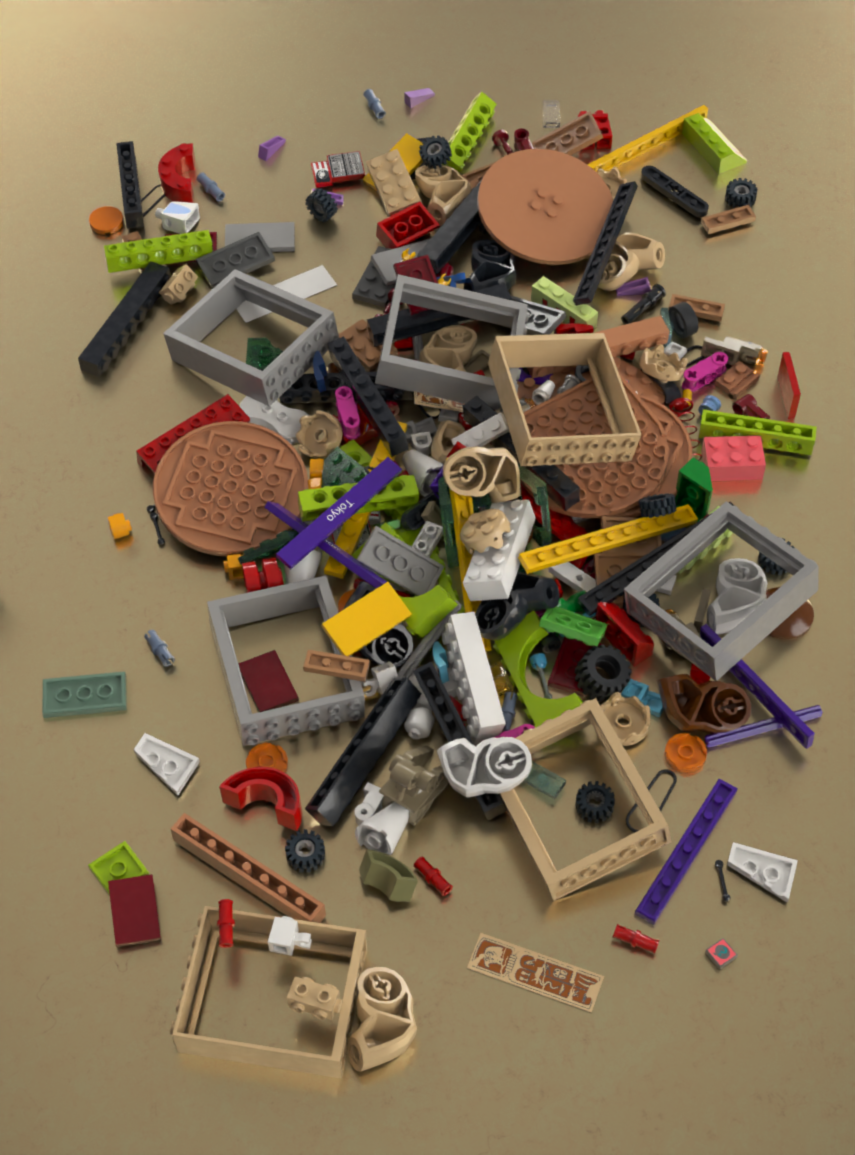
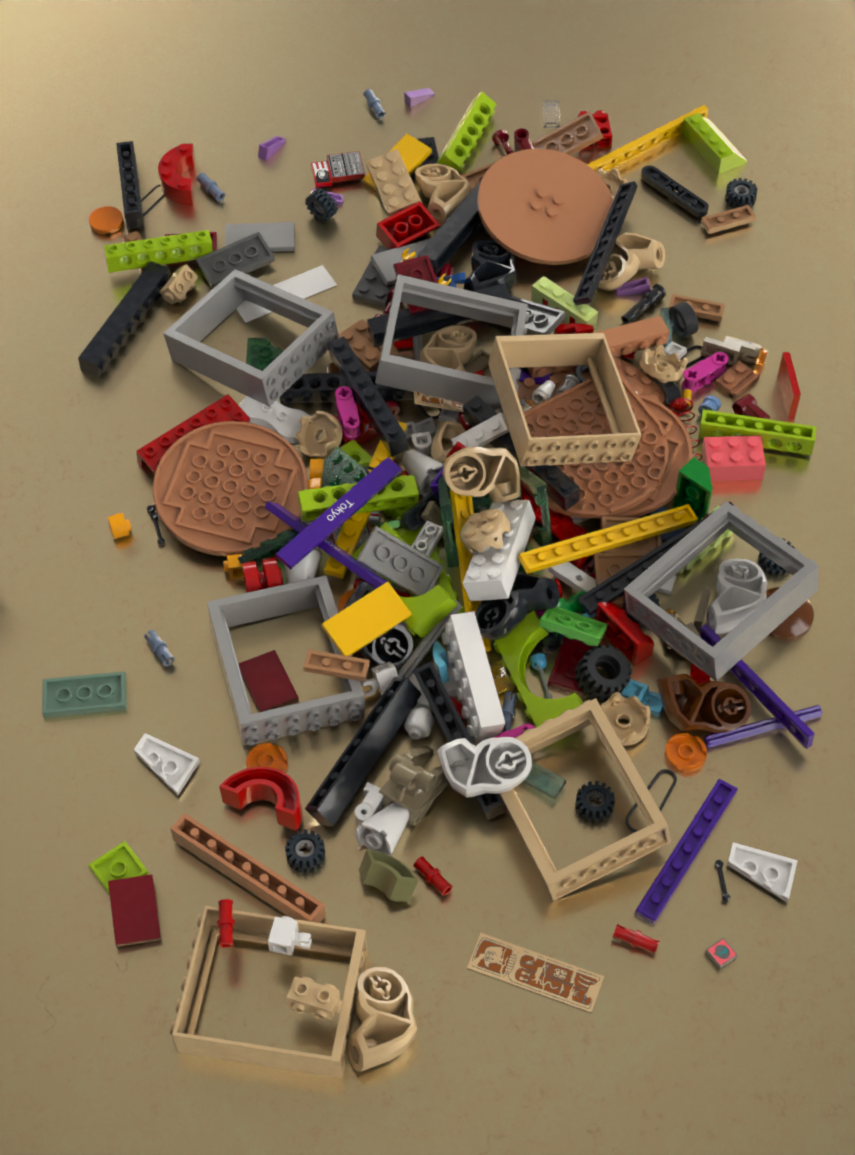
(179, 216): white torso -> none
(319, 371): dark blue slope -> none
(439, 157): black bush -> none
(657, 505): black bush -> none

